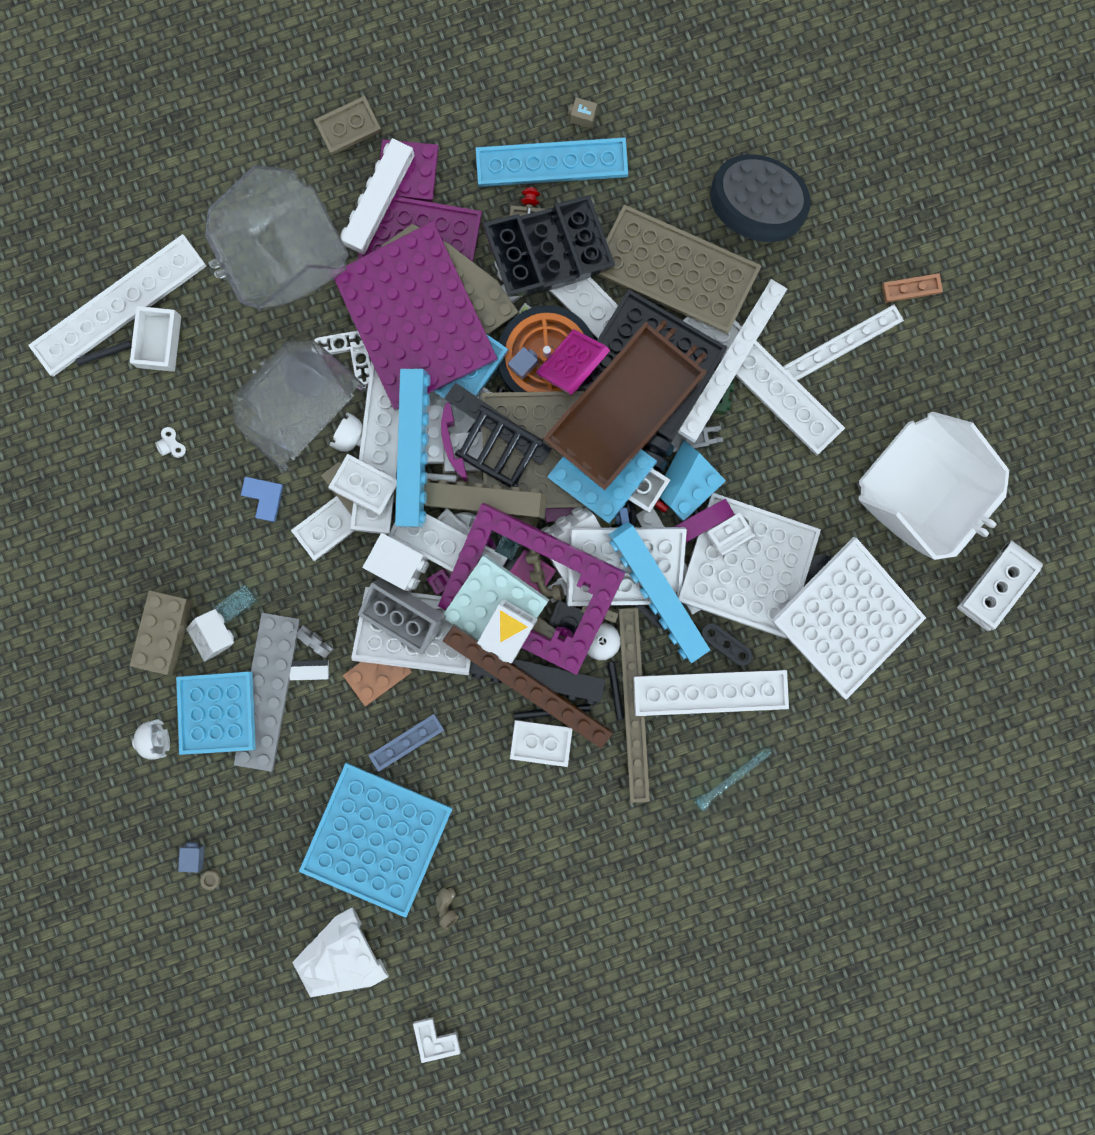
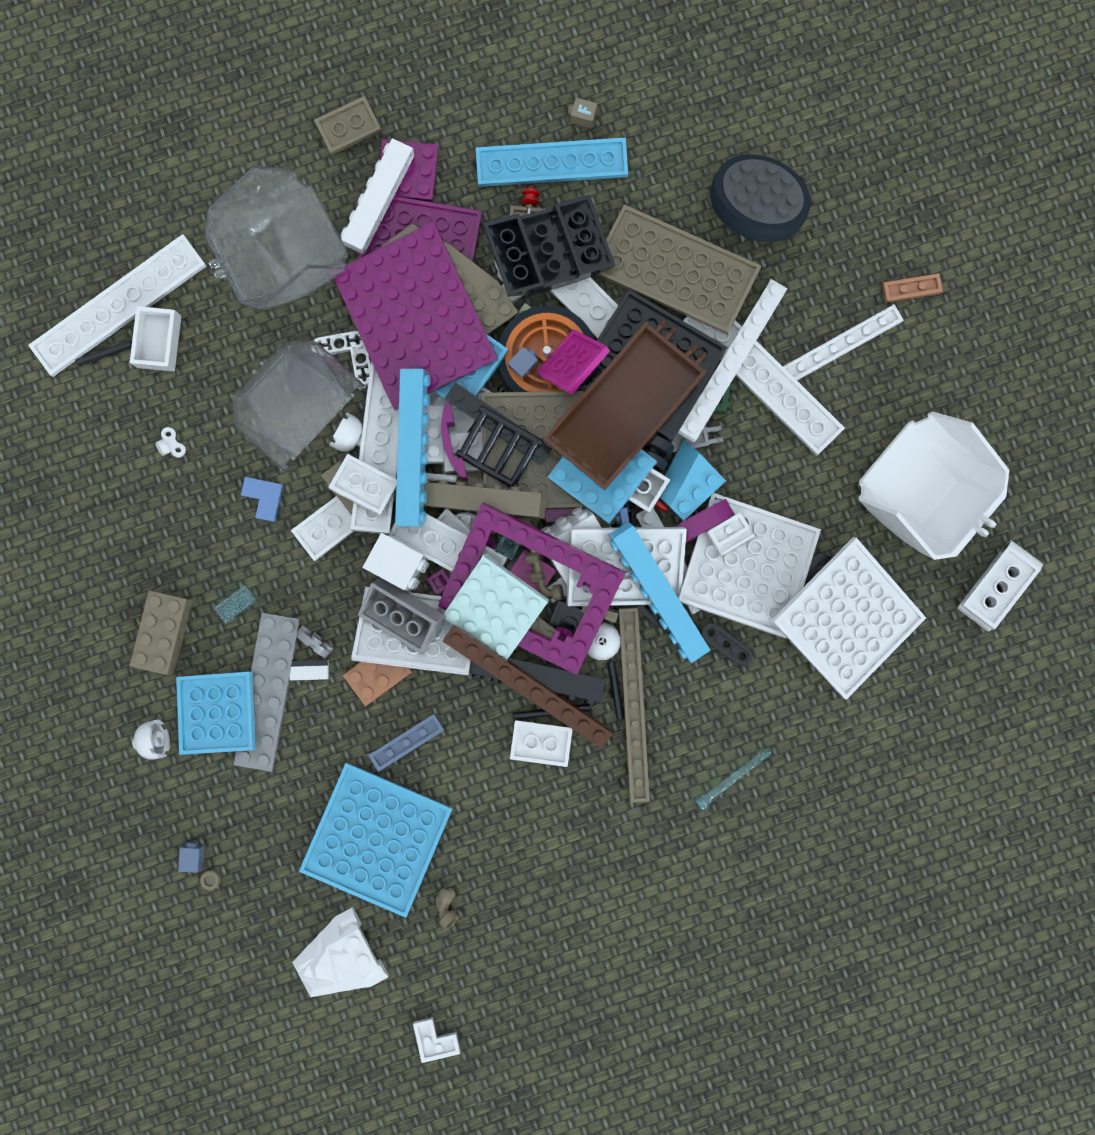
(210, 634): white slope -> none
(507, 631): white brick -> none
(710, 692): white plate -> none

